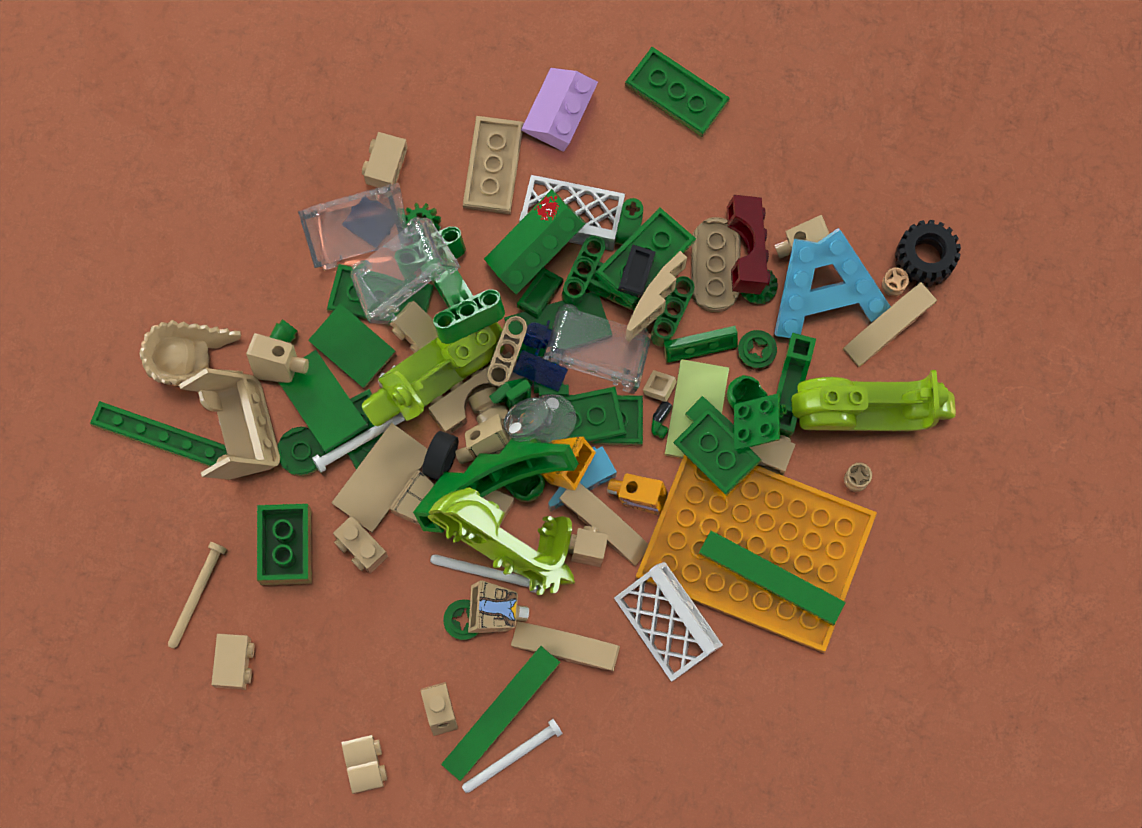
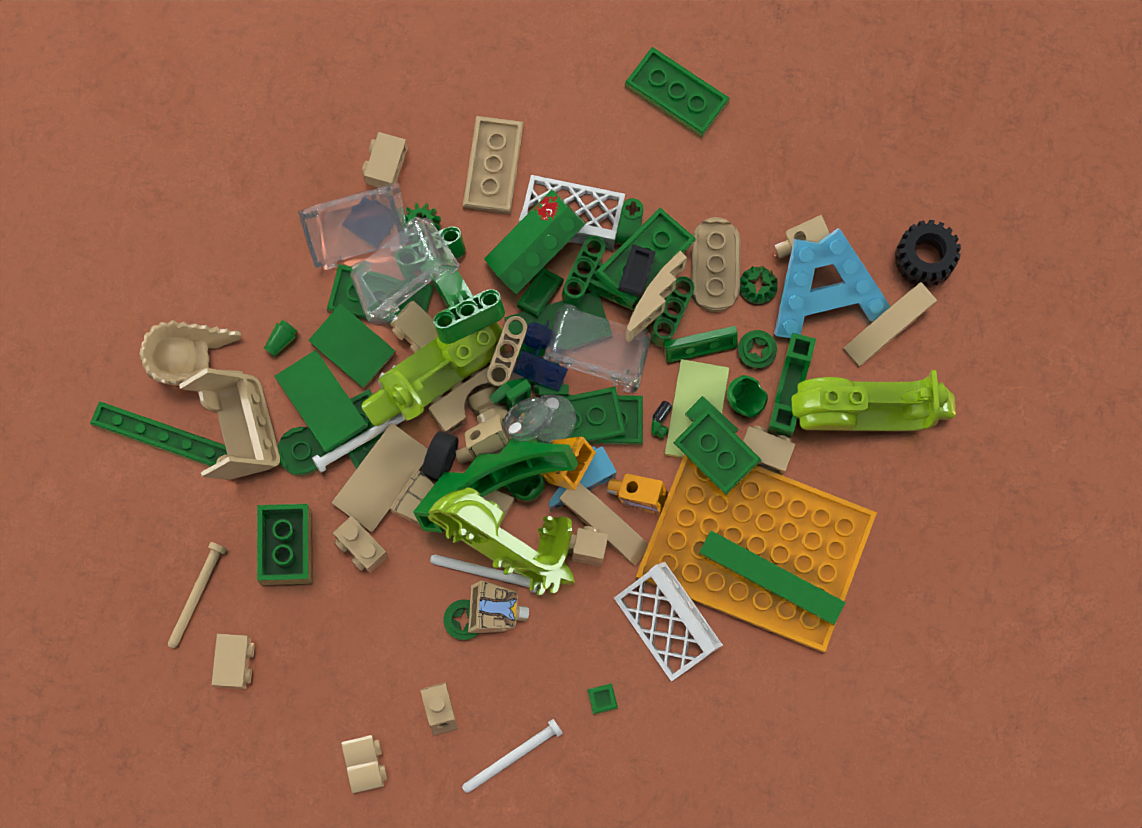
(274, 359): tan torso -> none
(500, 713): green tile -> none
(559, 107): lavender slope -> none
(566, 646): tan slope -> none
(602, 699): none -> green tile
(659, 386): tan plate -> none
(747, 218): dark red arch -> none
(757, 421): green hinge -> none
(859, 472): tan wheel -> none
(899, 278): light nougat wheel -> none

